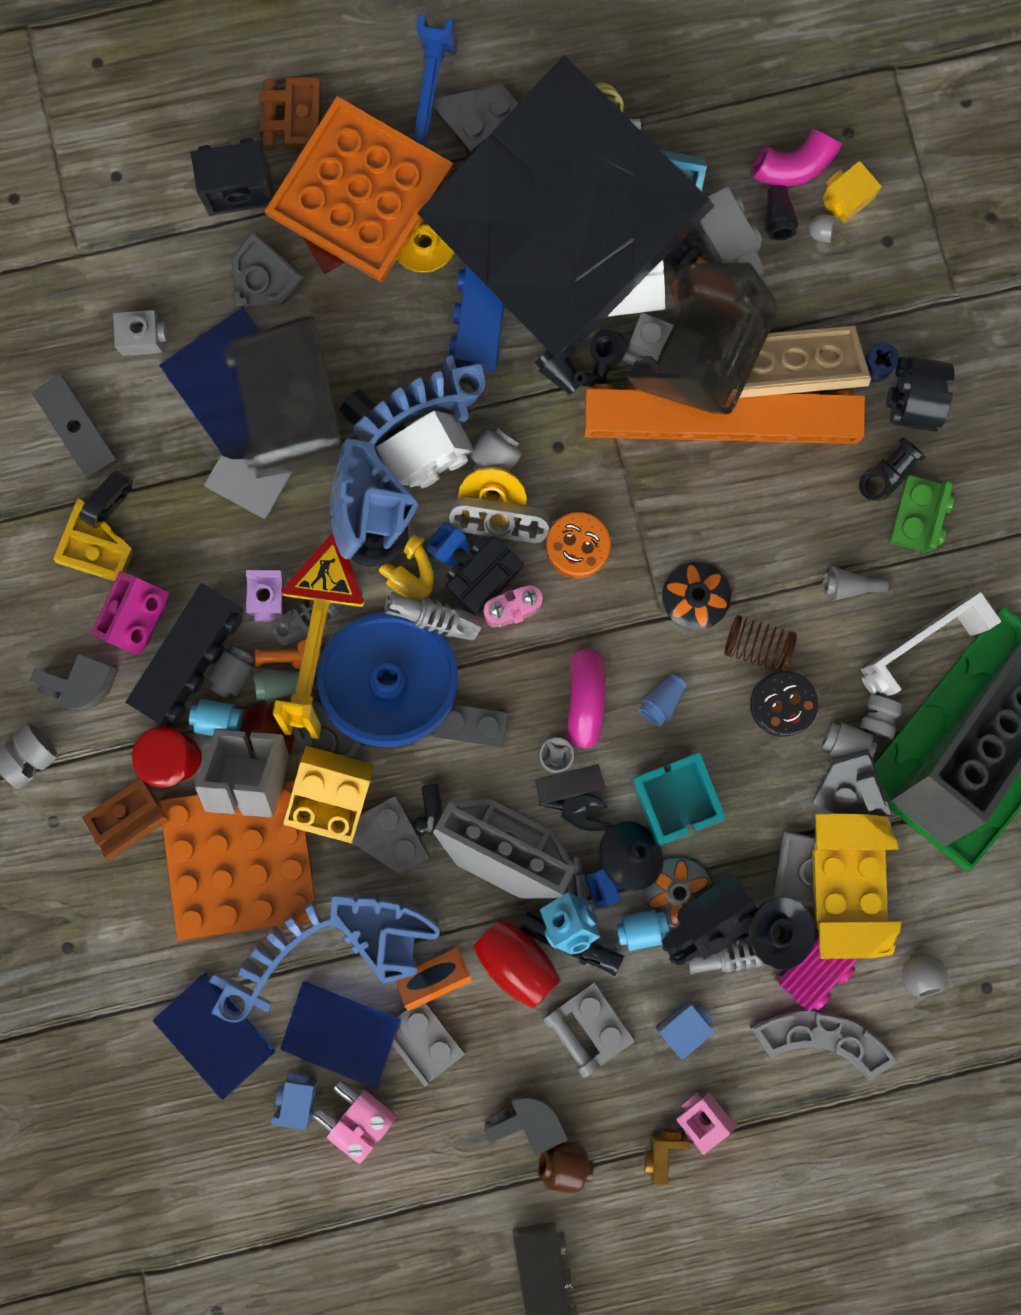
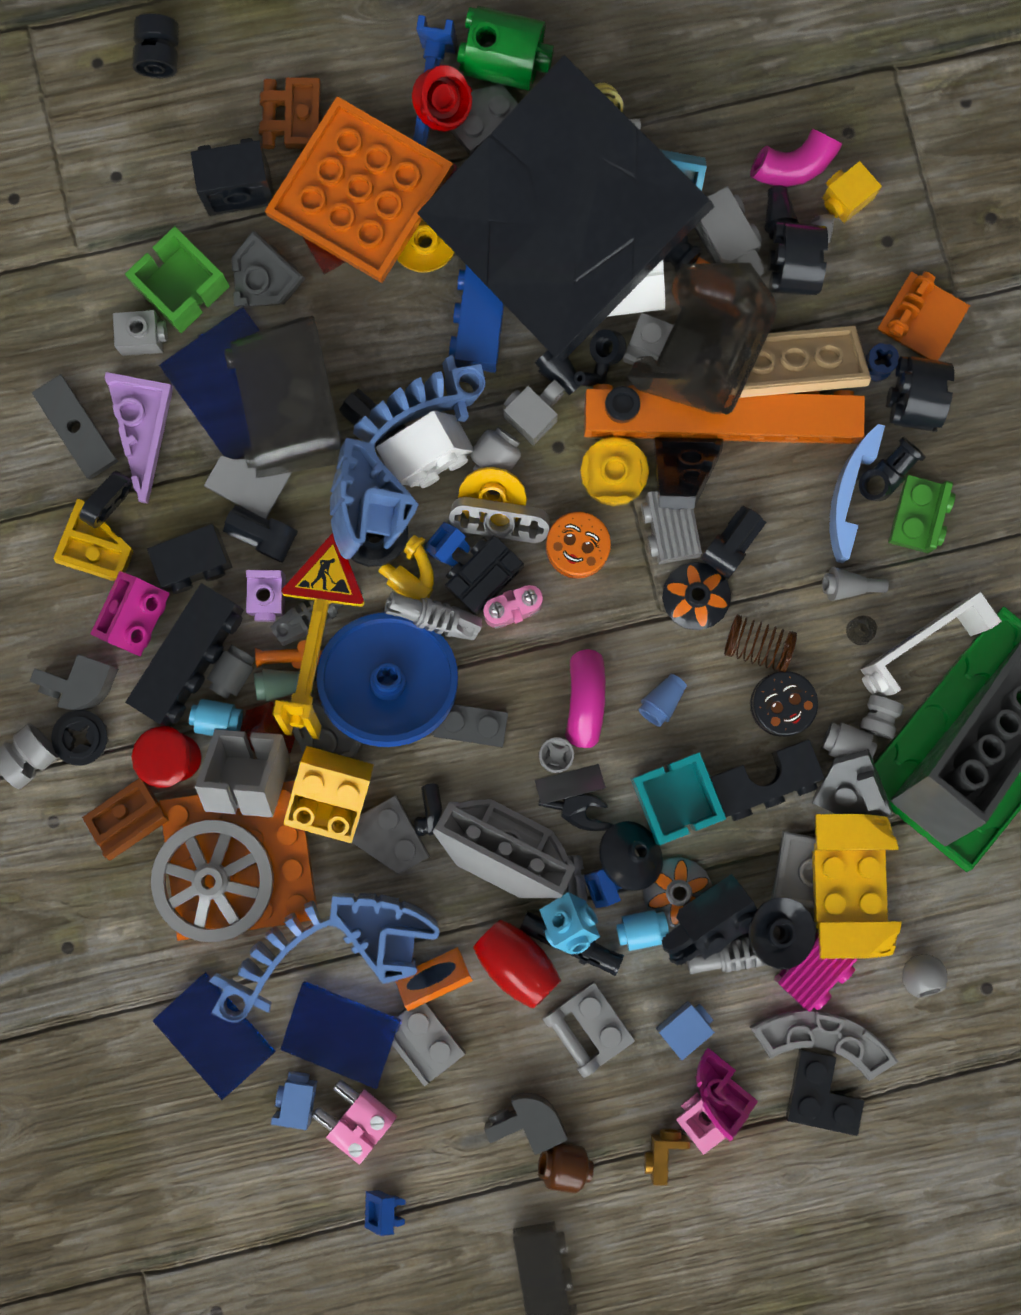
(64, 741): none -> black gear
(141, 415): none -> lavender wing
(155, 46): none -> black wheel
(181, 282): none -> bright green piece
(190, 559): none -> black brick
(222, 881): none -> light grey wheel
(267, 536): none -> black piece
(380, 1212): none -> blue tile
(442, 98): none -> red piece
(516, 48): none -> green cylinder
(533, 413): none -> light grey brick
(614, 471): none -> yellow tile
(622, 404): none -> black tile
(673, 531): none -> light grey brick
(684, 469): none -> black wing
(722, 1098): none -> dark pink brick
(729, 548): none -> black piece
(795, 771): none -> black arch
(798, 258): none -> black brick
(813, 1102): none -> black plate
(842, 532): none -> light blue slope
(861, 630): none -> clear smoke hinge
(923, 316): none -> orange hinge

